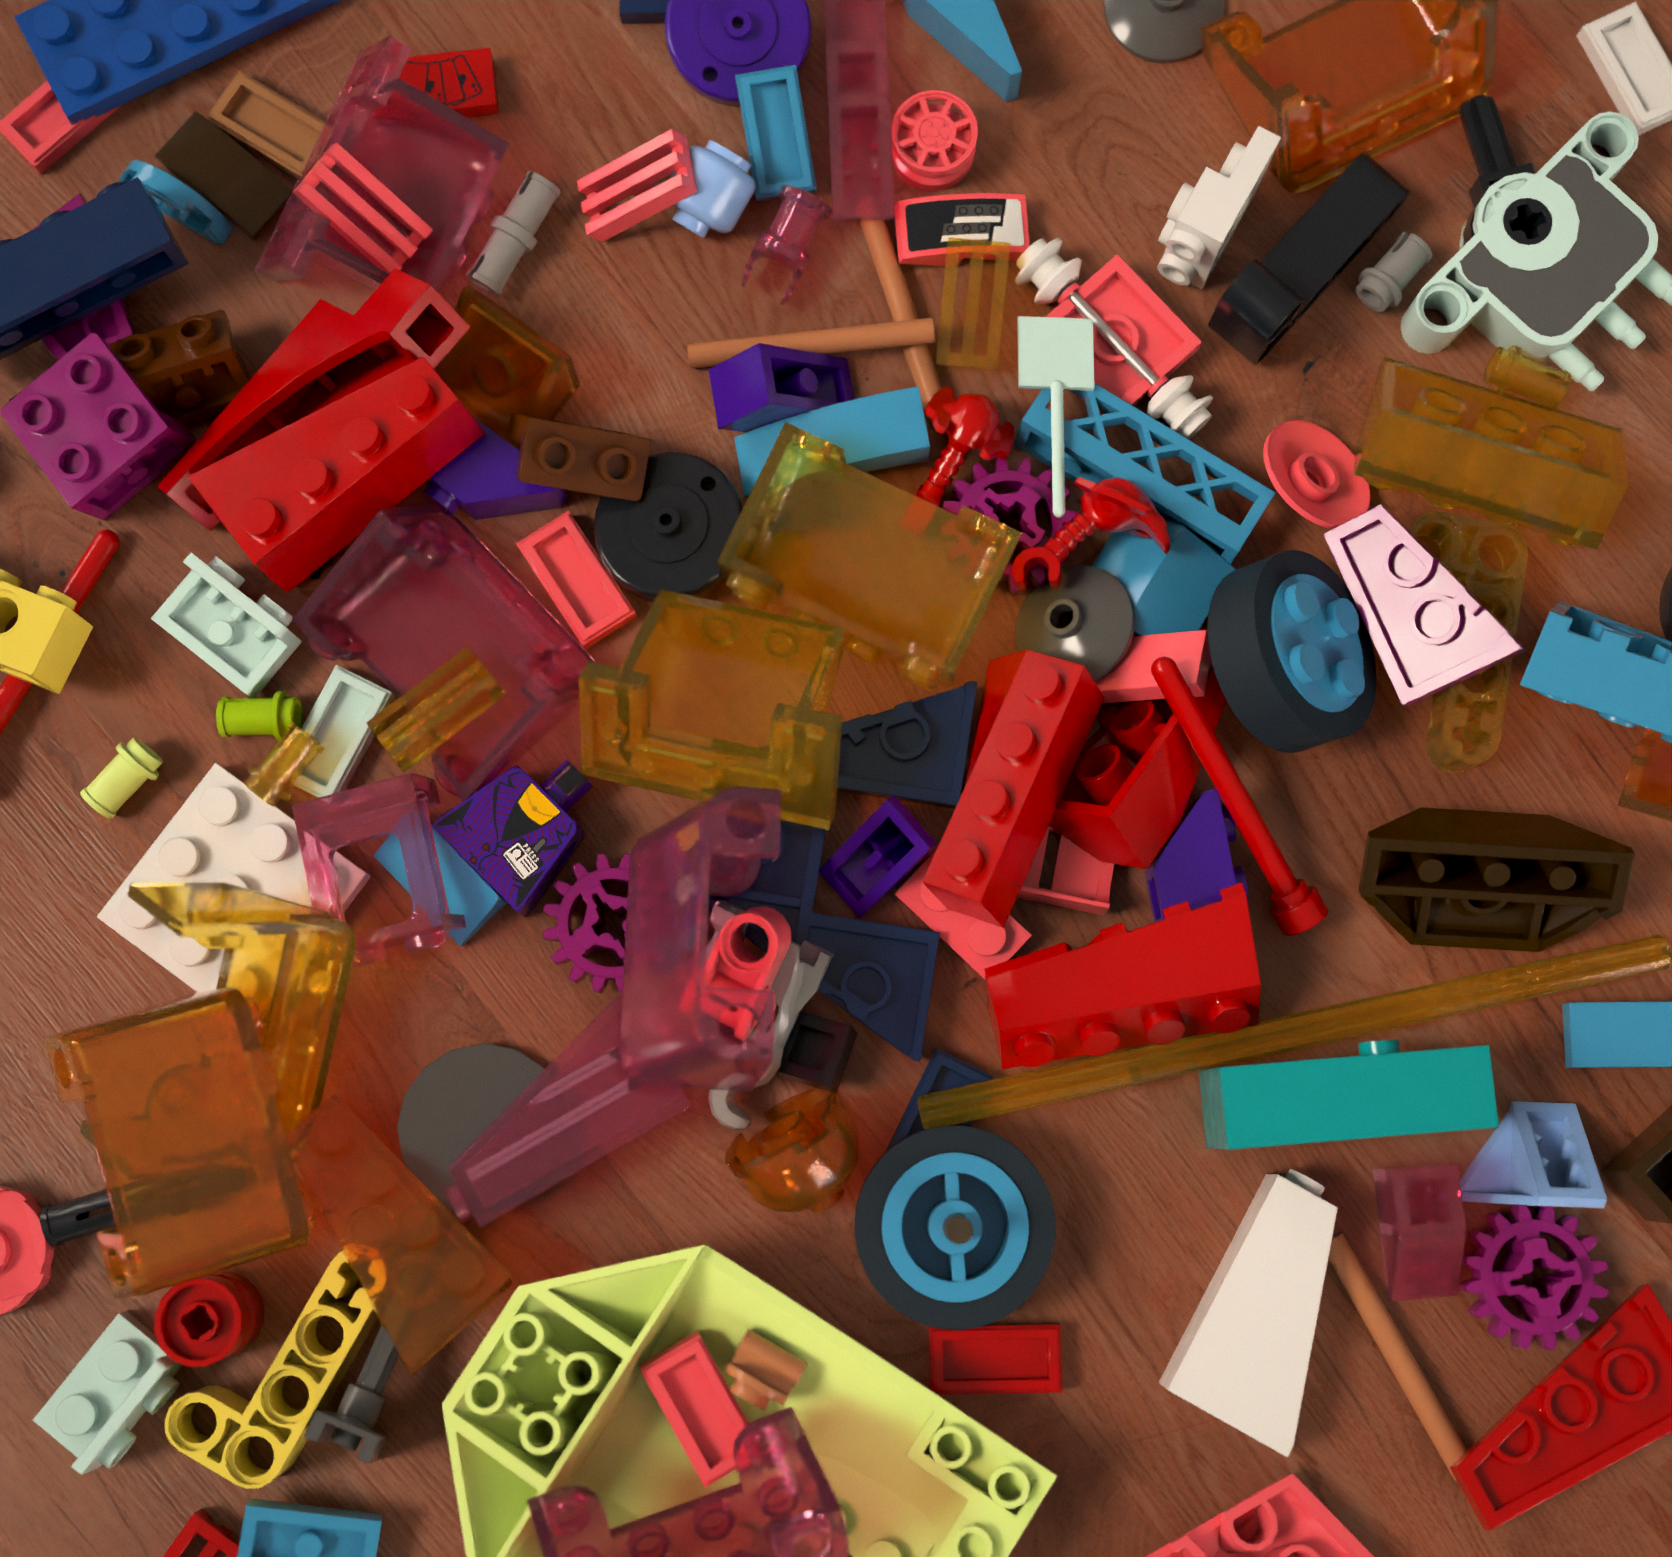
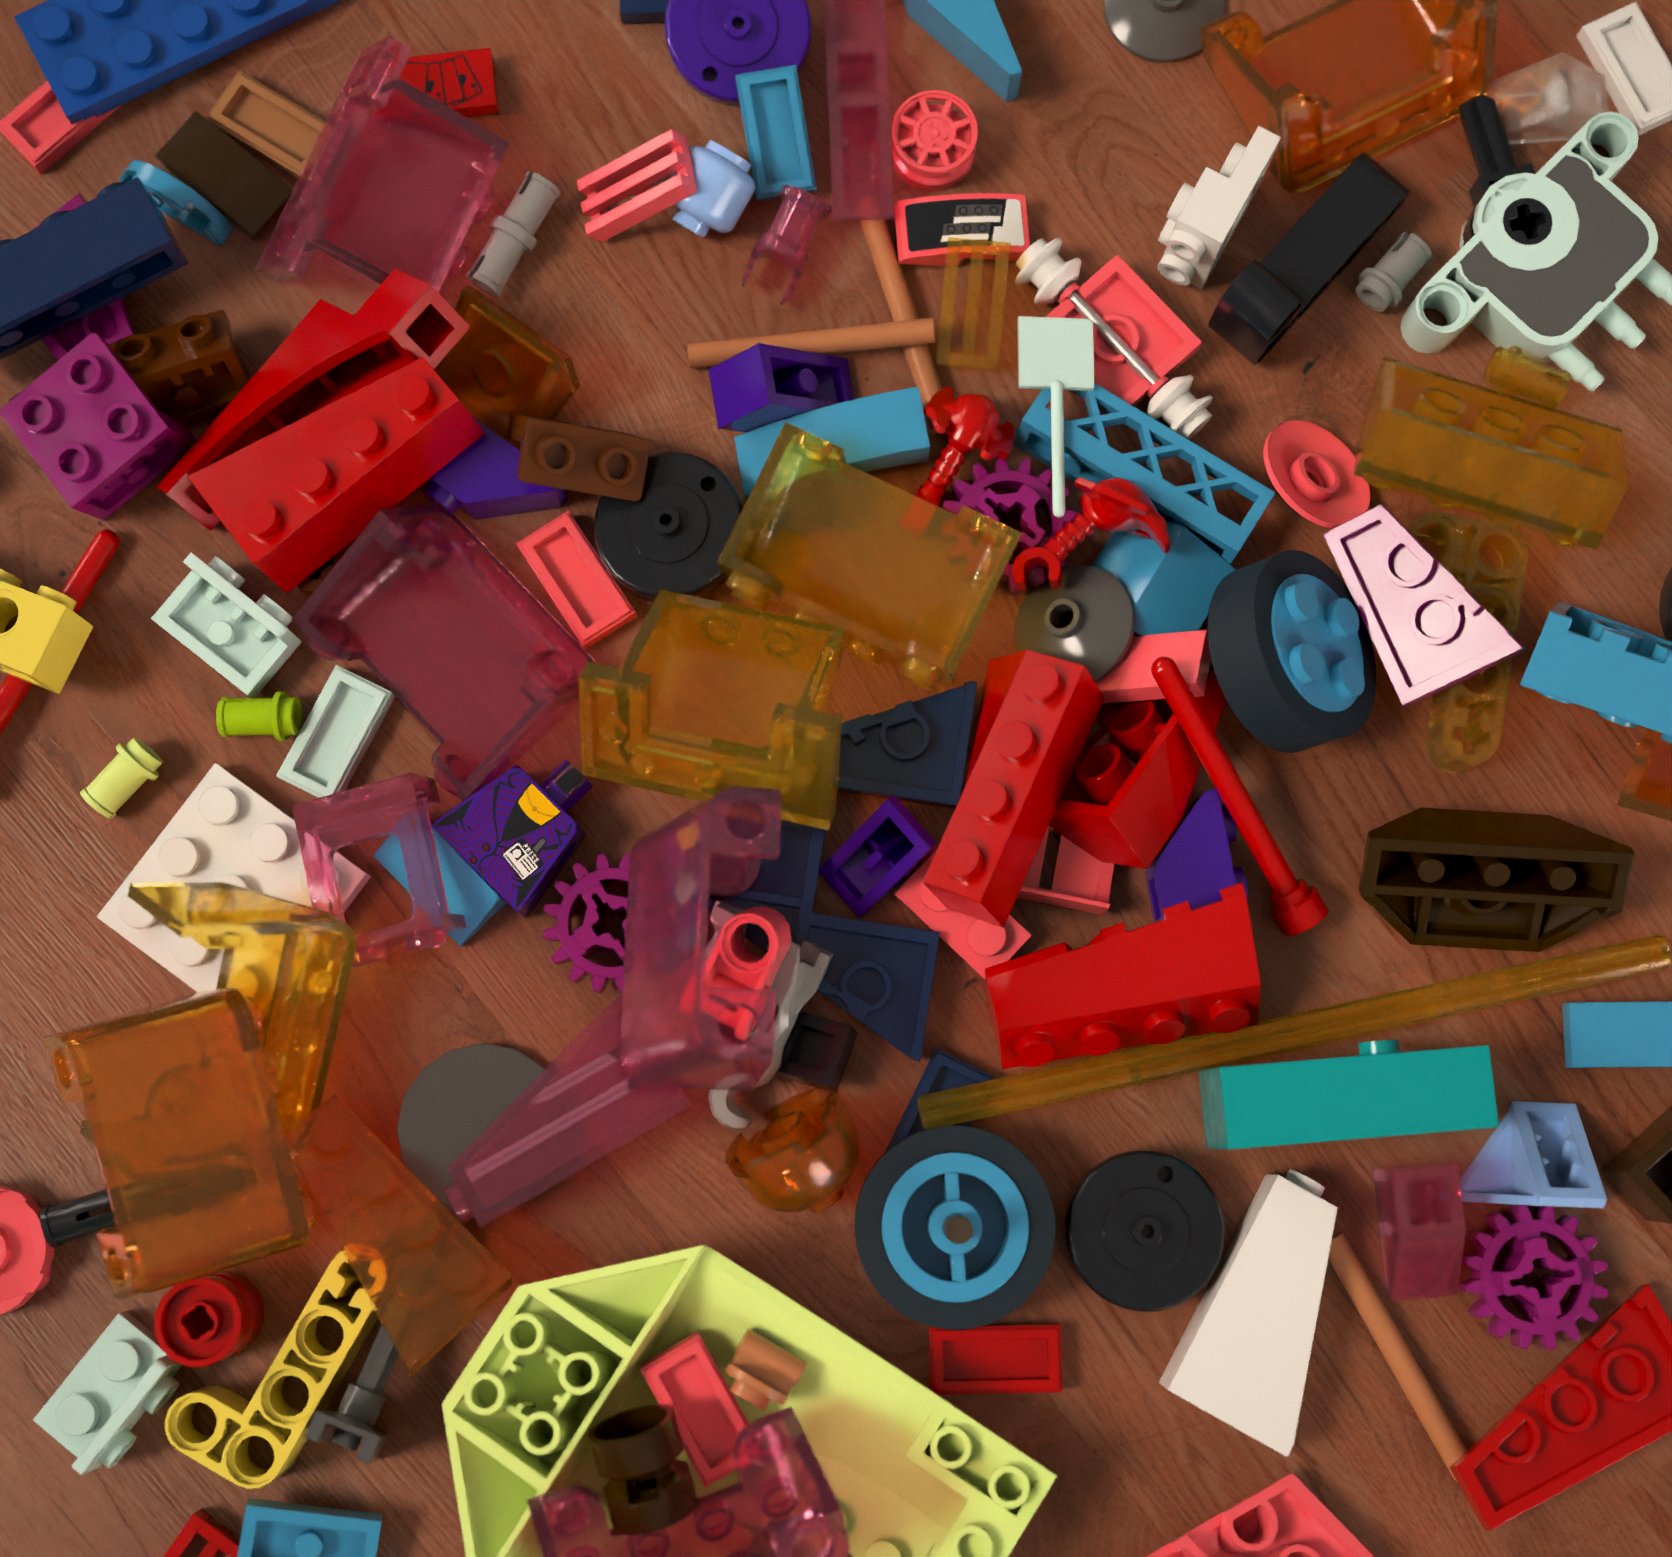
(283, 765): clear yellow pin -> none
(379, 192): coral tile -> none
(435, 709): clear yellow tile -> none
(646, 1480): none -> dark brown wheel
(1144, 1230): none -> black wheel
(1548, 99): none -> clear slope

